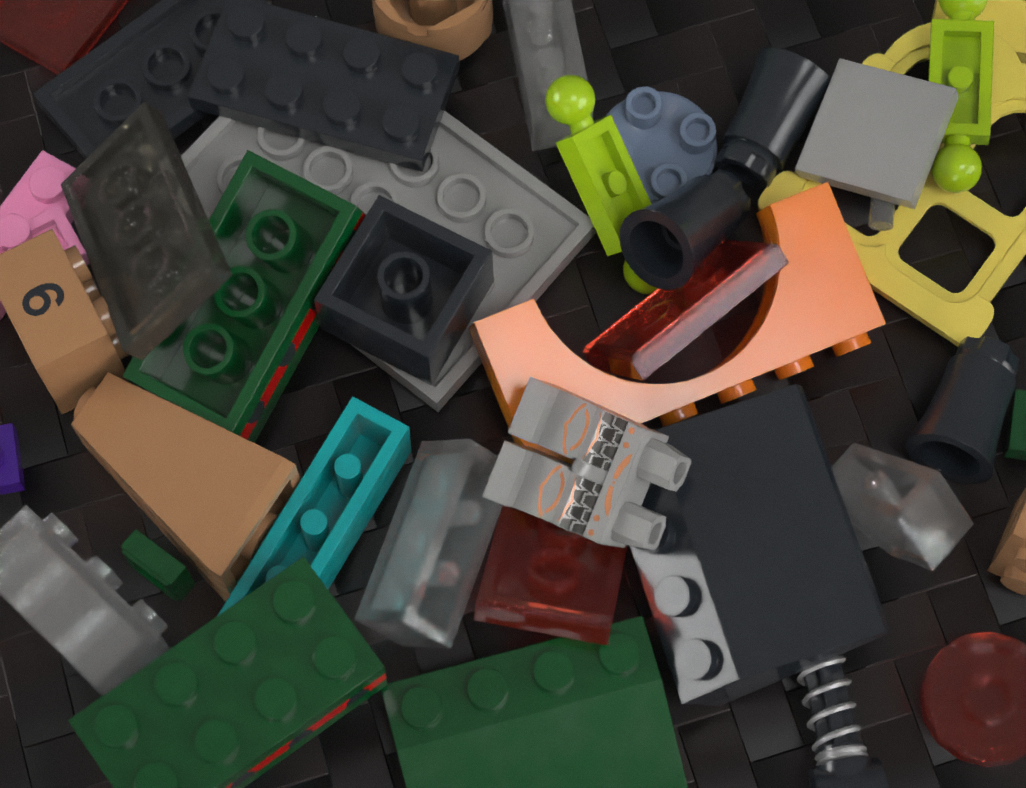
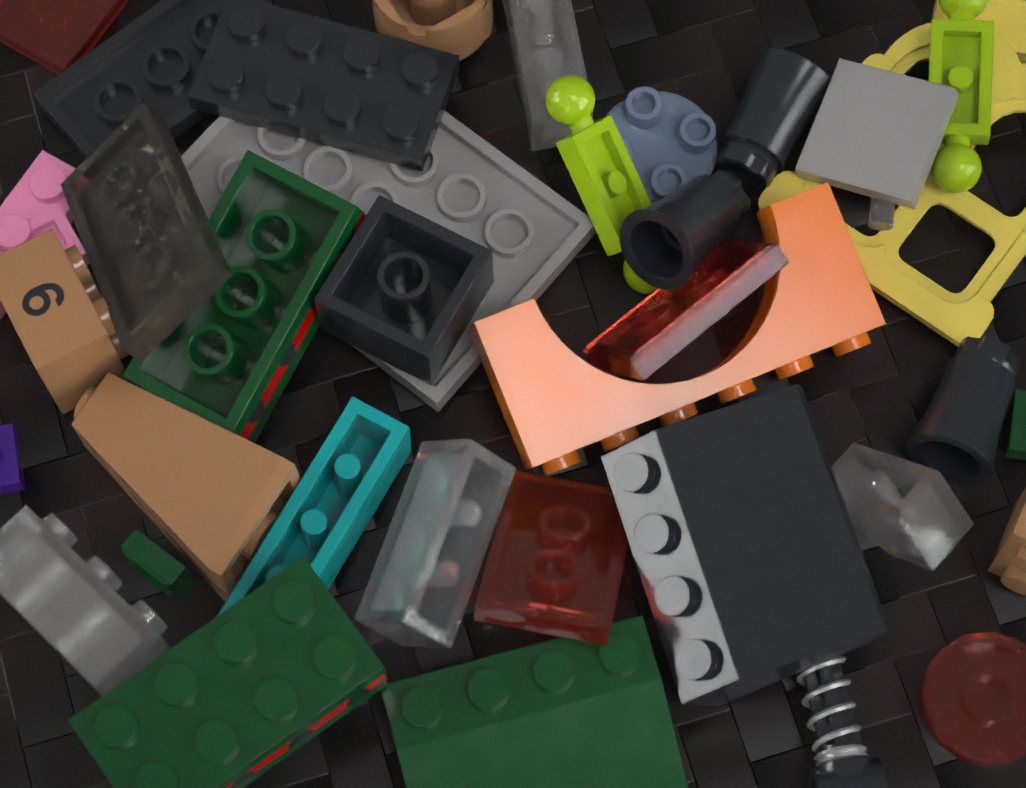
(609, 472): light grey hips -> none

